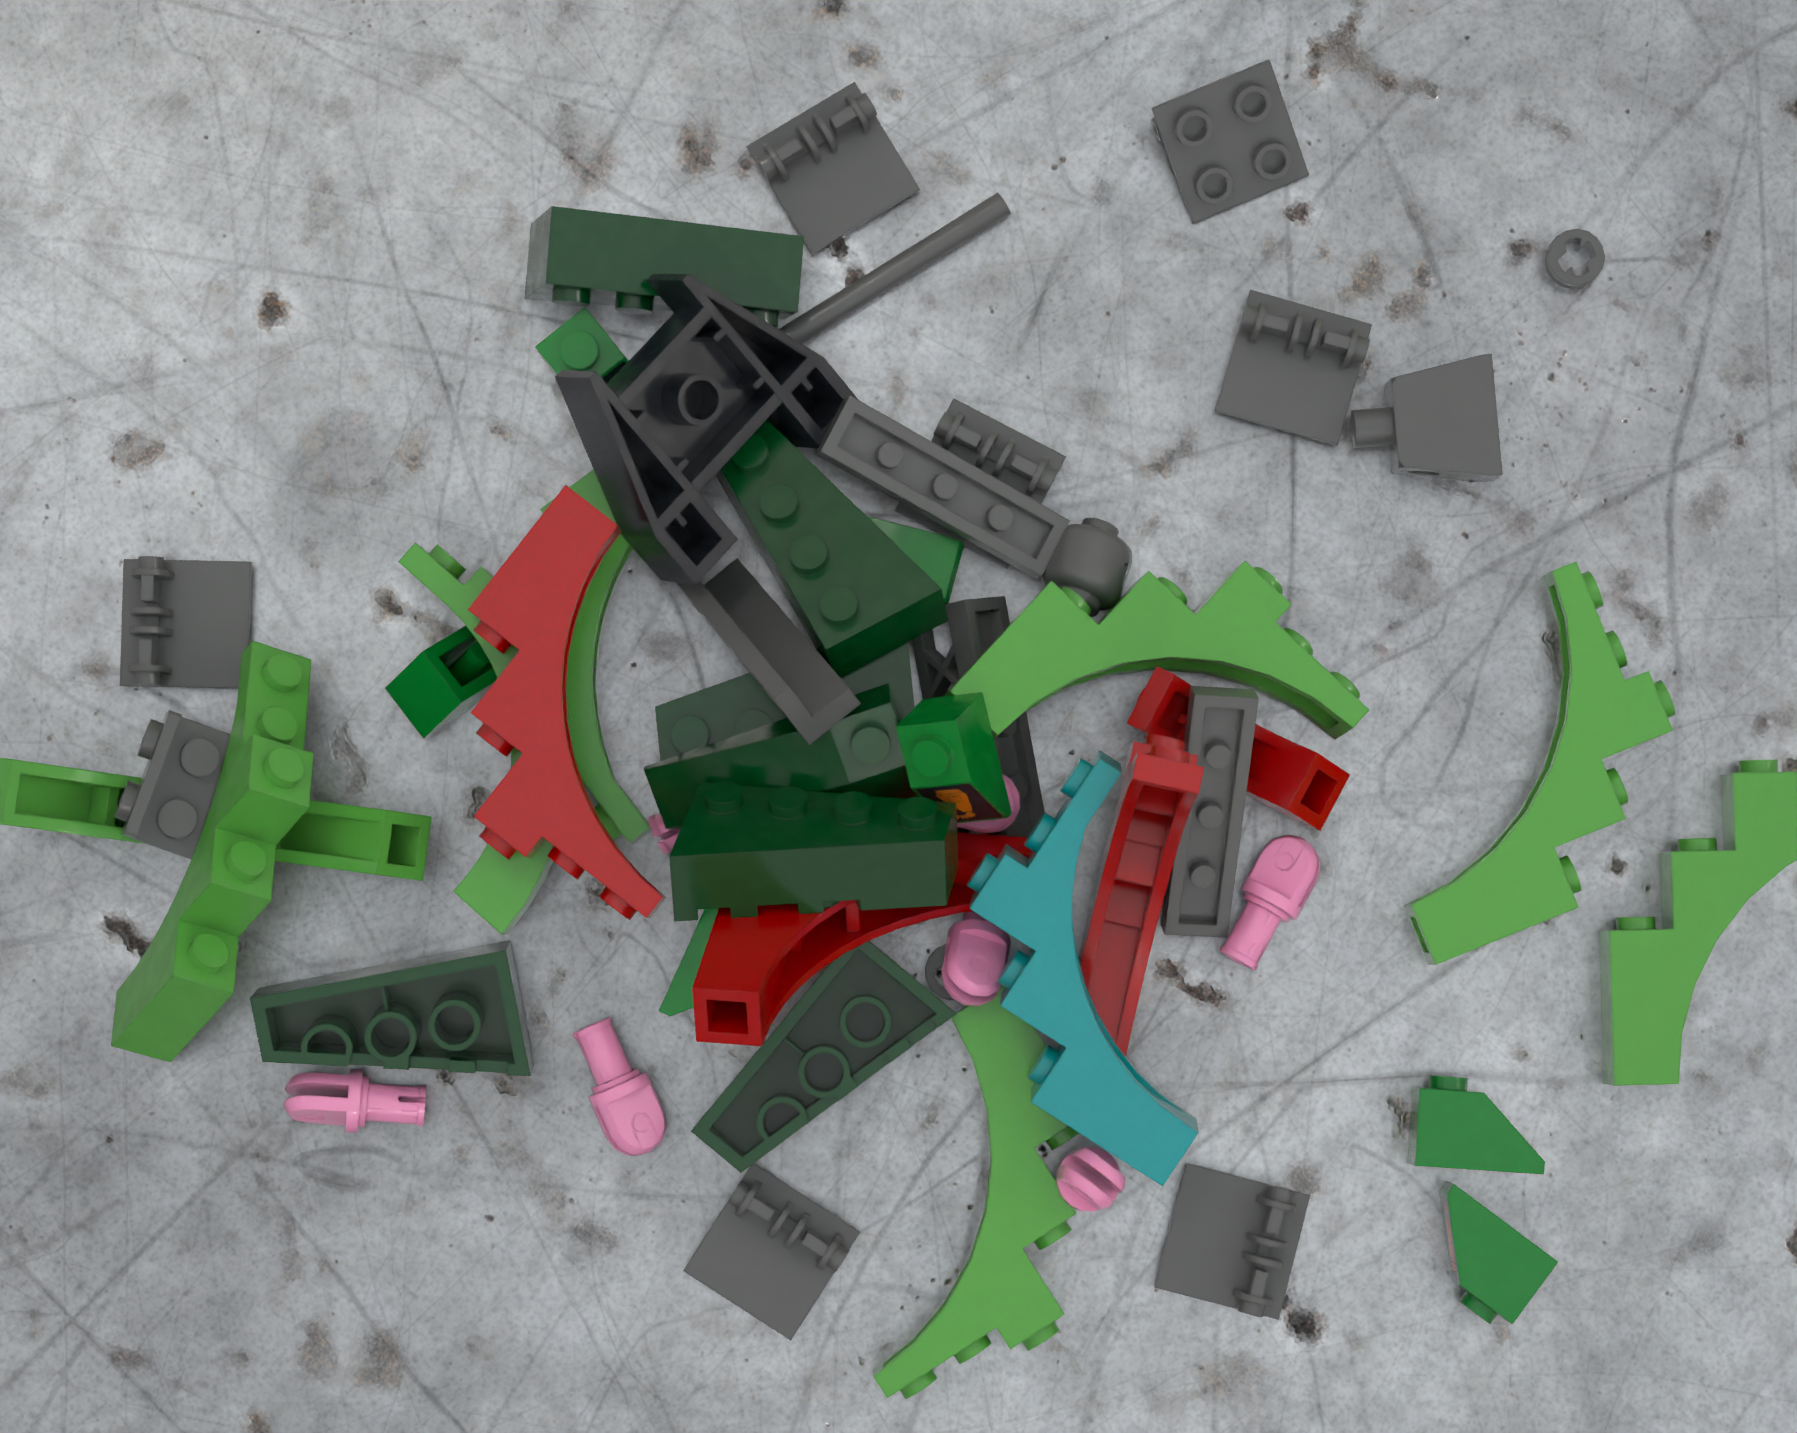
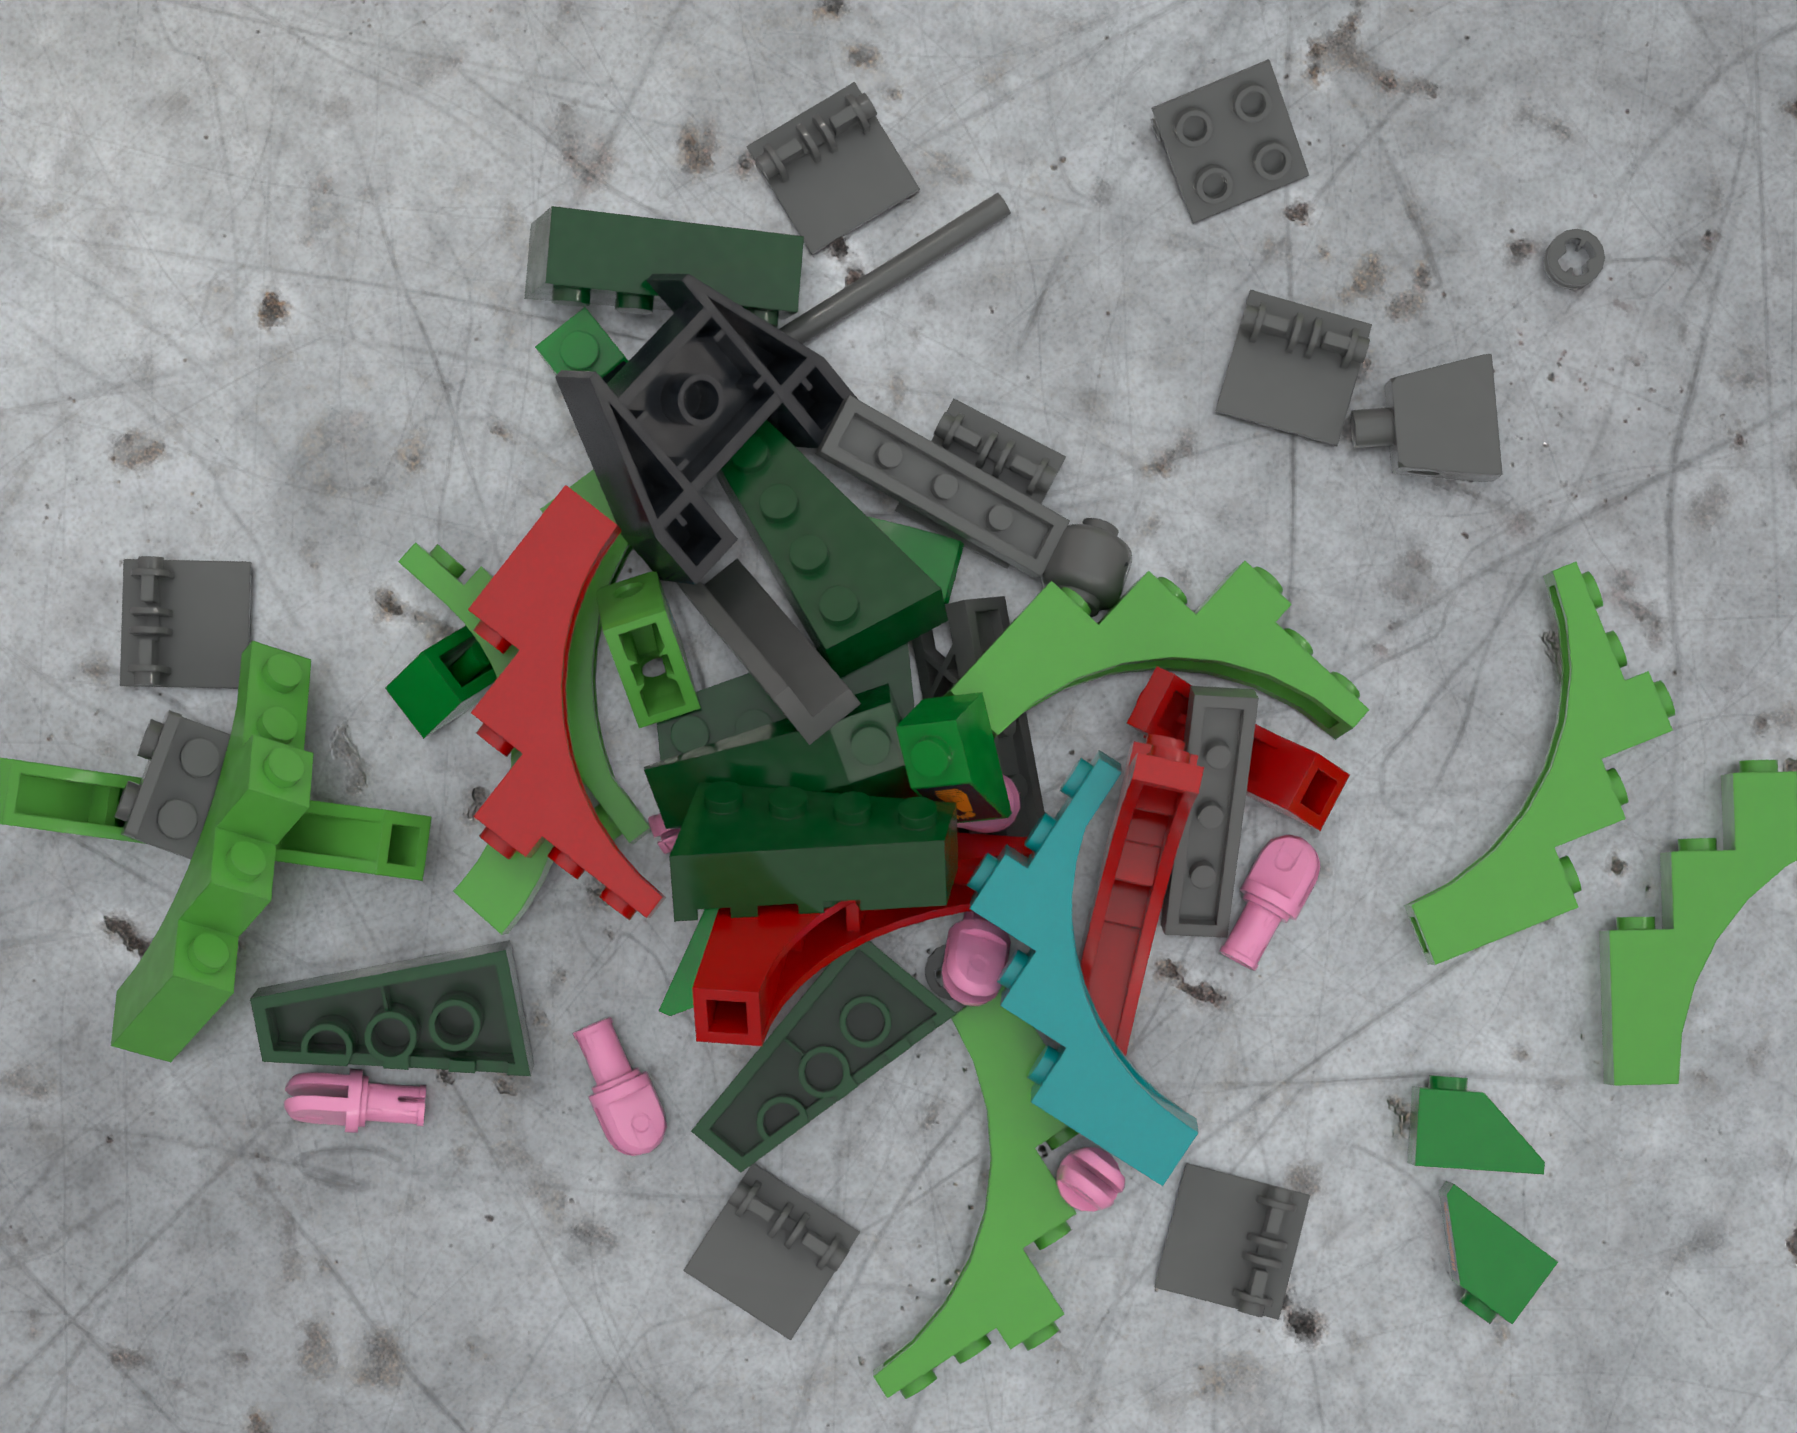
(641, 629): none -> bright green torso

